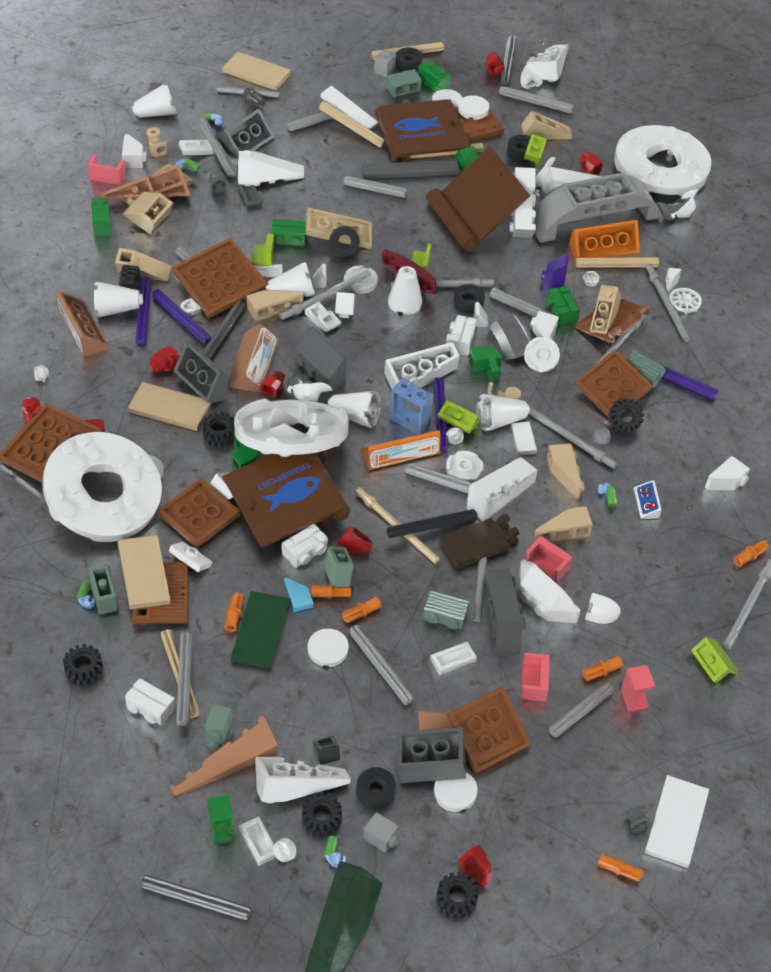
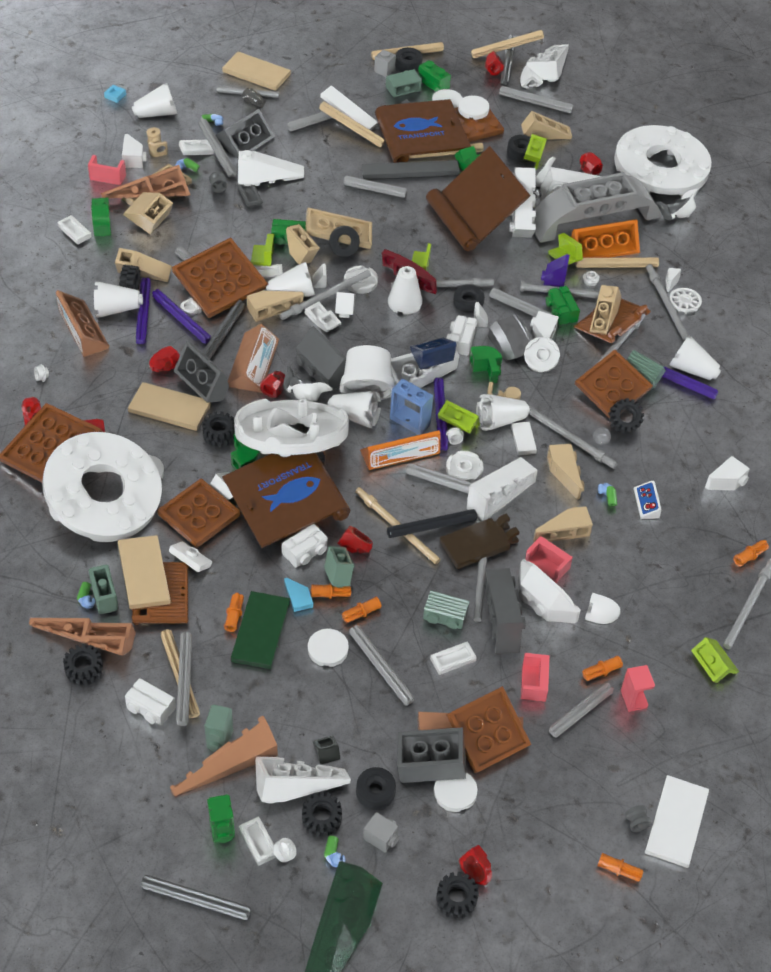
(74, 229): none -> white plate
(107, 636): none -> nougat wedge
(115, 93): none -> medium azure tile
(301, 245): none -> tan slope
(368, 370): none -> white piece
(434, 352): none -> dark blue slope
(506, 44): none -> tan axle
(542, 288): none -> light grey bar
(567, 246): none -> lime panel
(695, 360): none -> white cone

